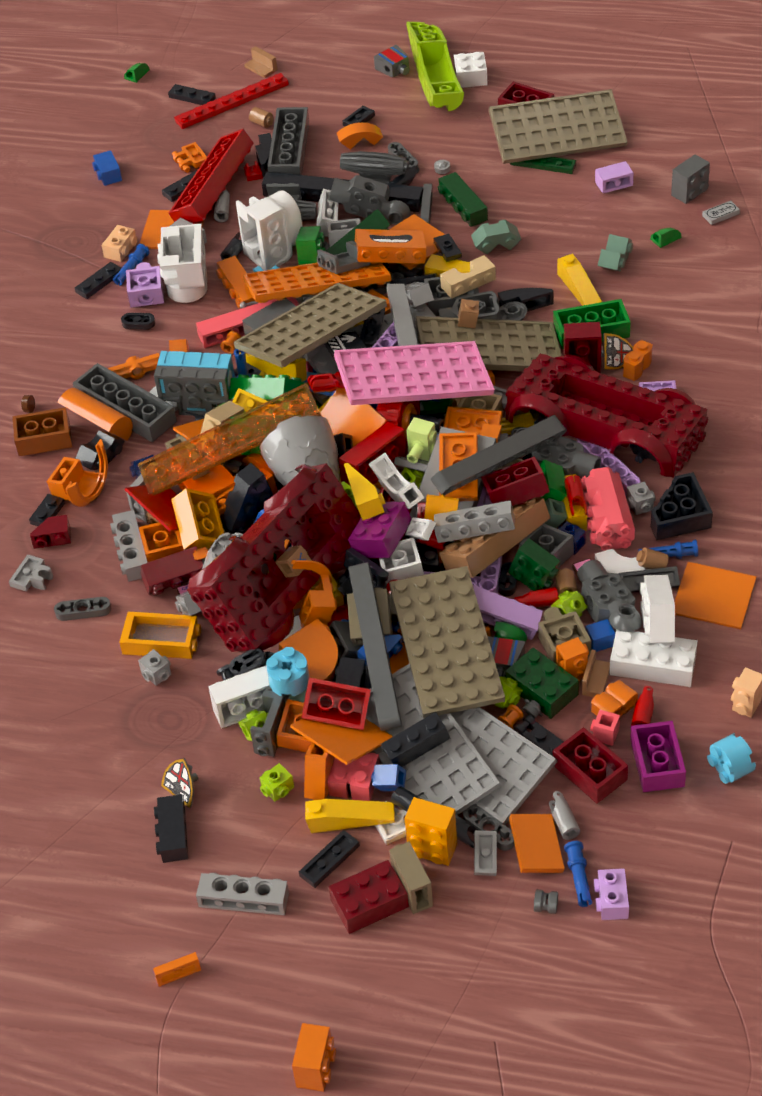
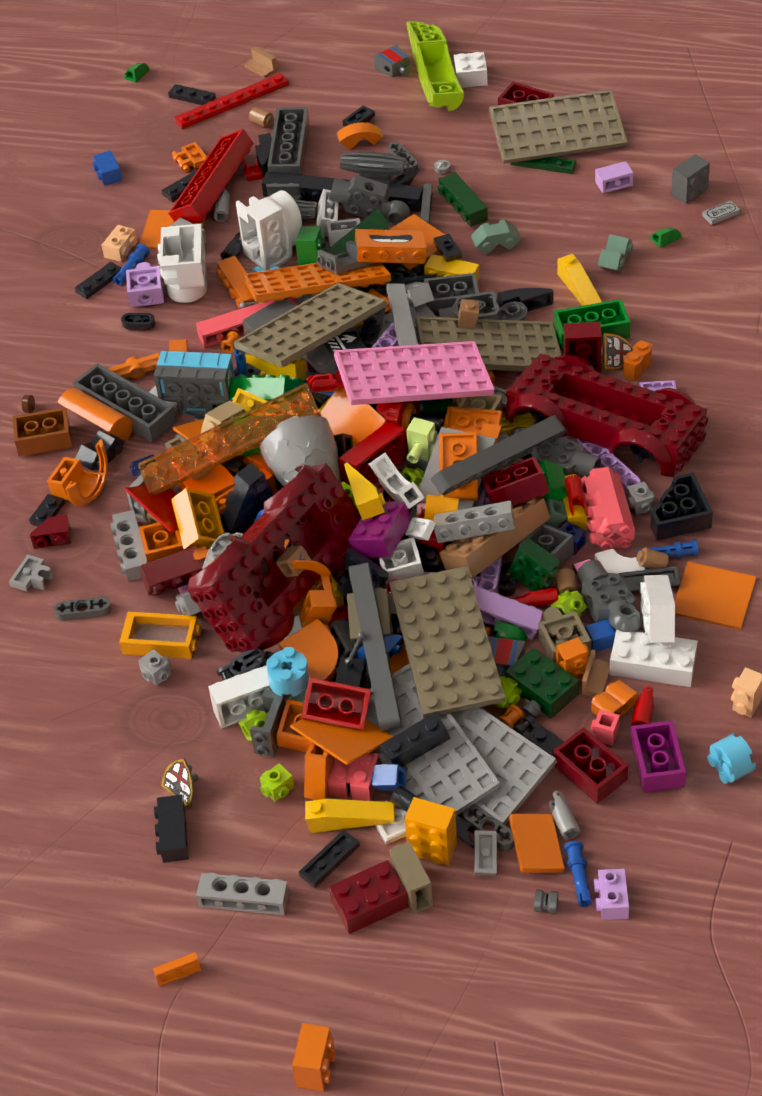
(361, 635): none -> dark grey hinge
(402, 461): light grey tile -> none
(457, 283): tan arch -> none

